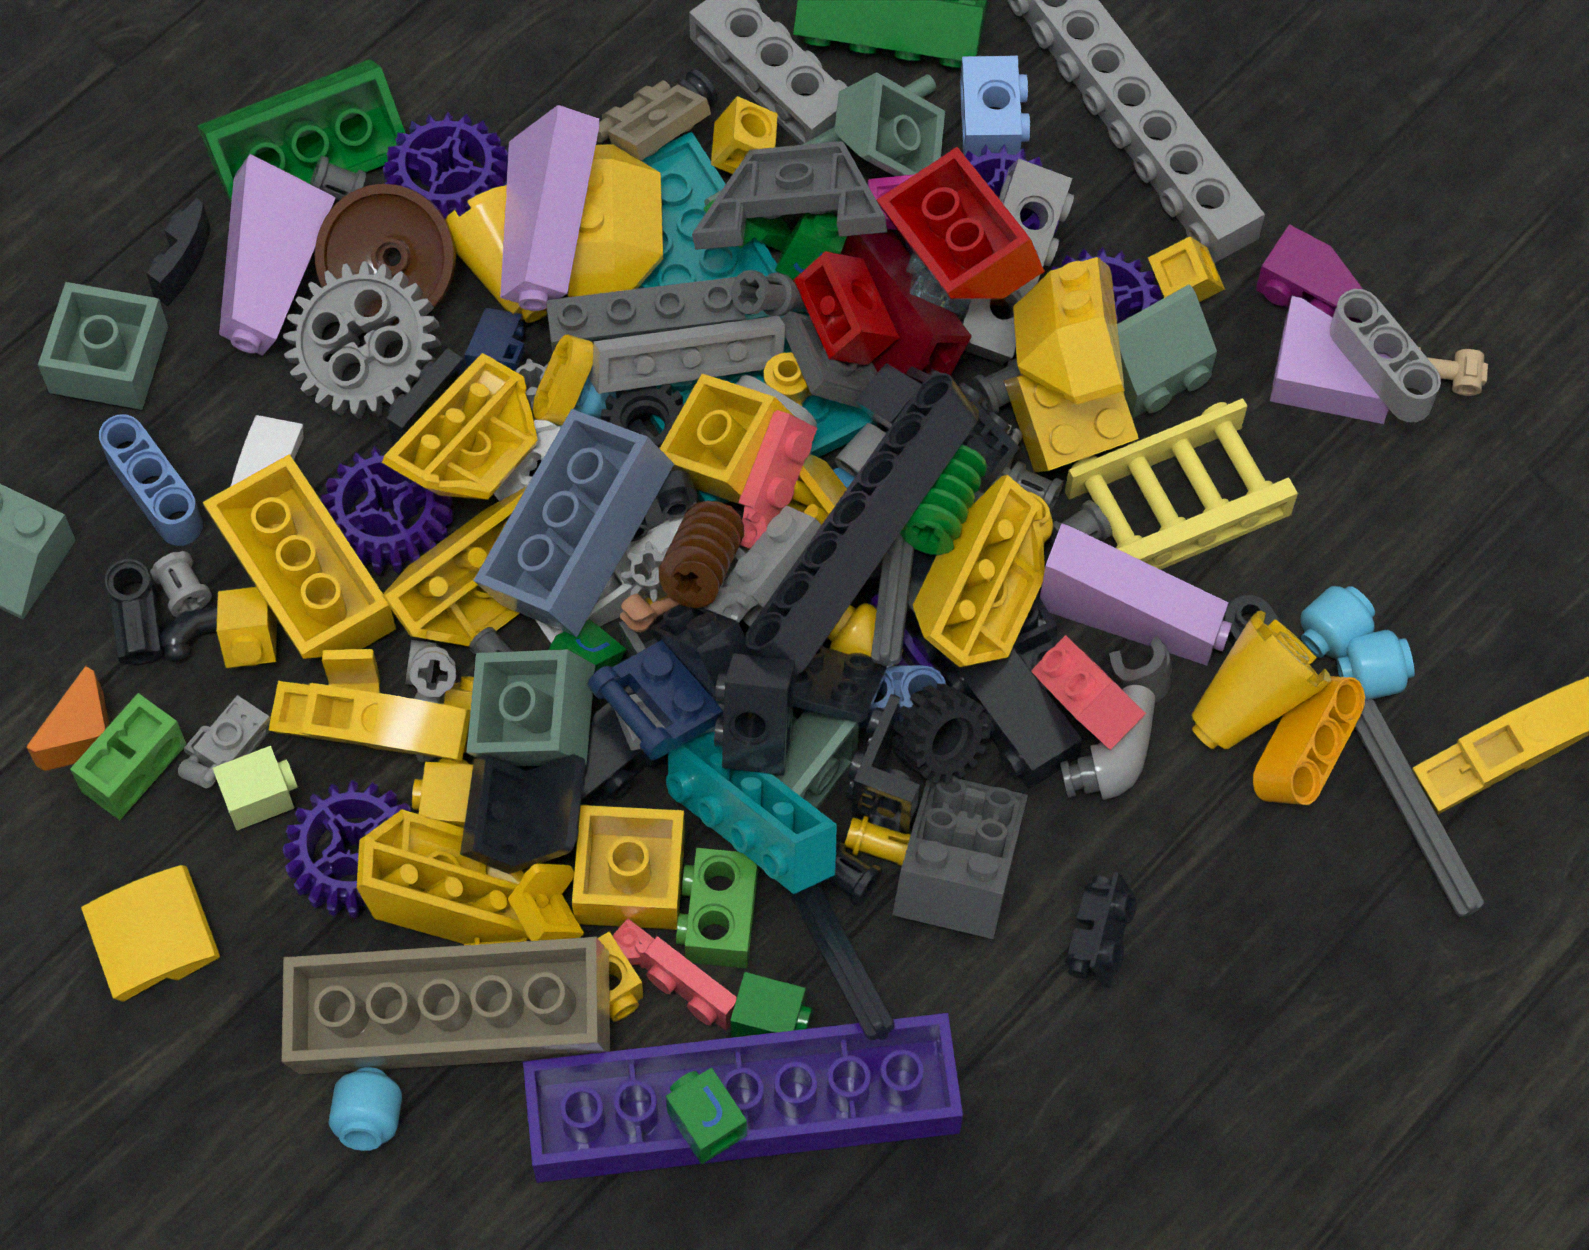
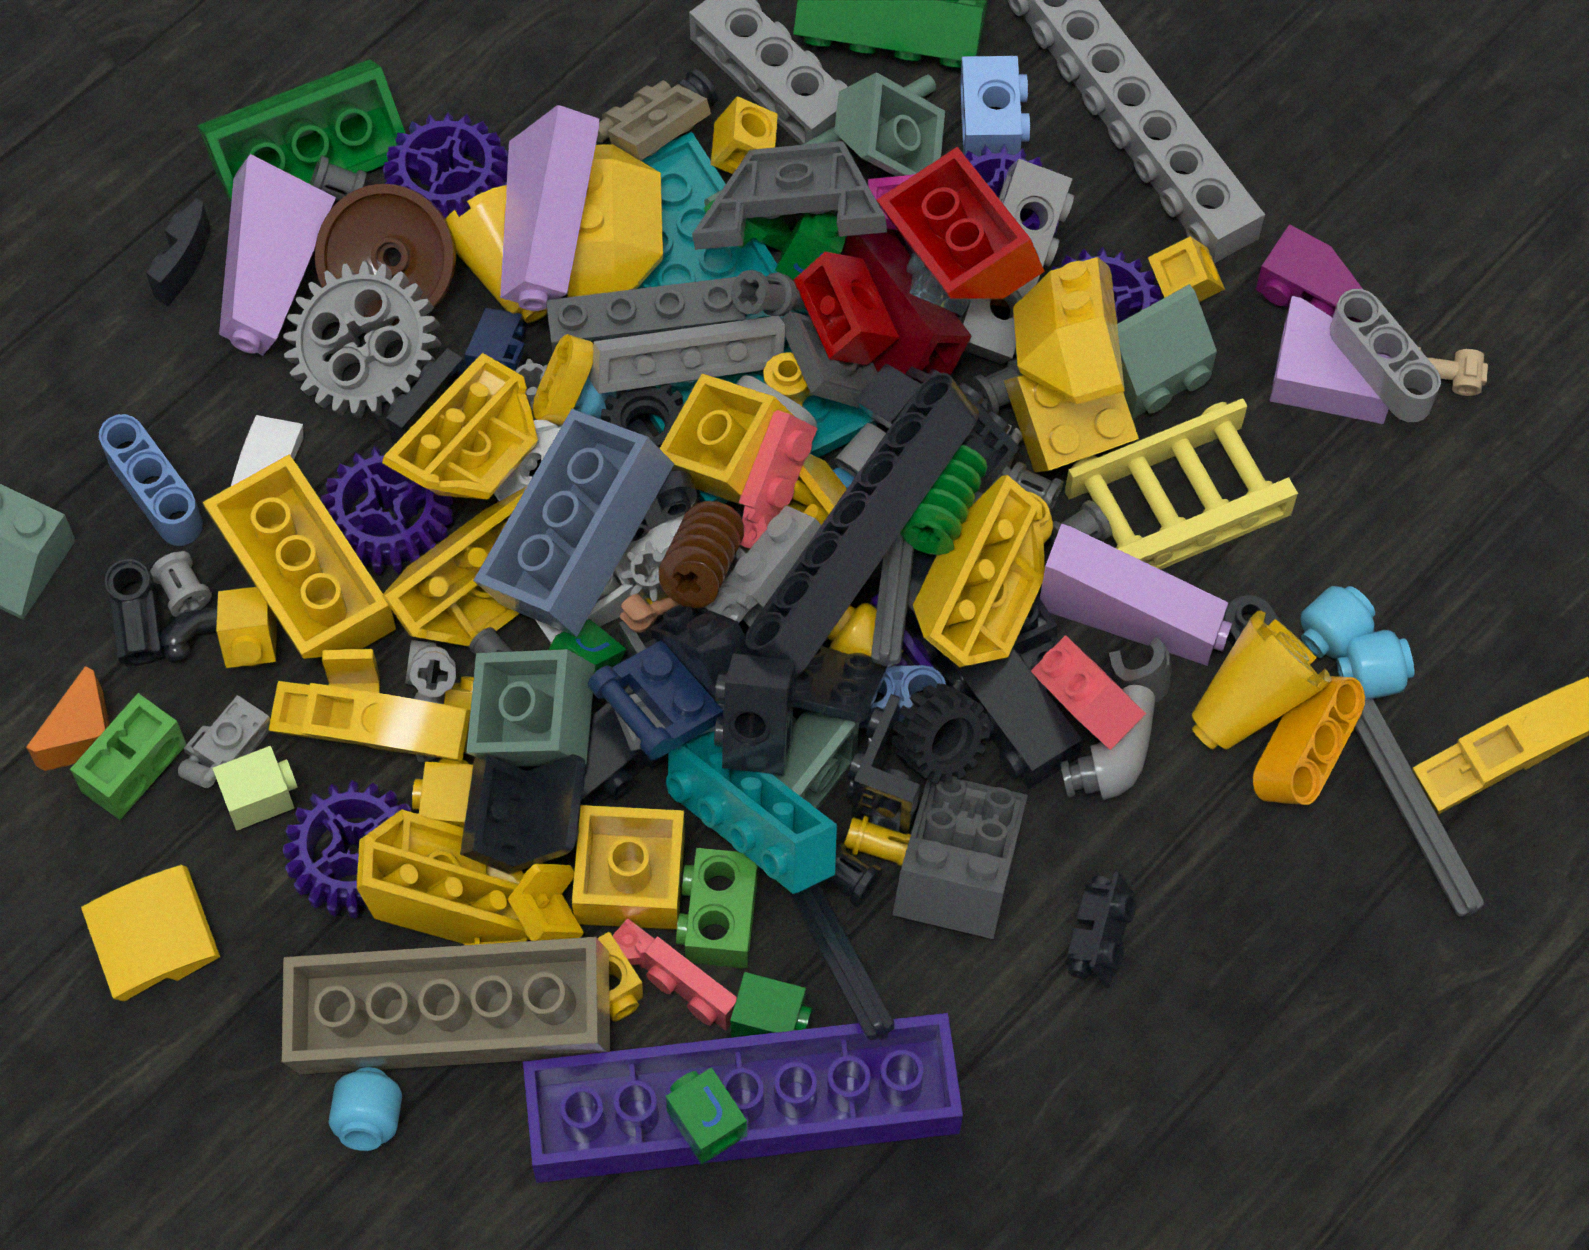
(103, 345): sand green brick -> none

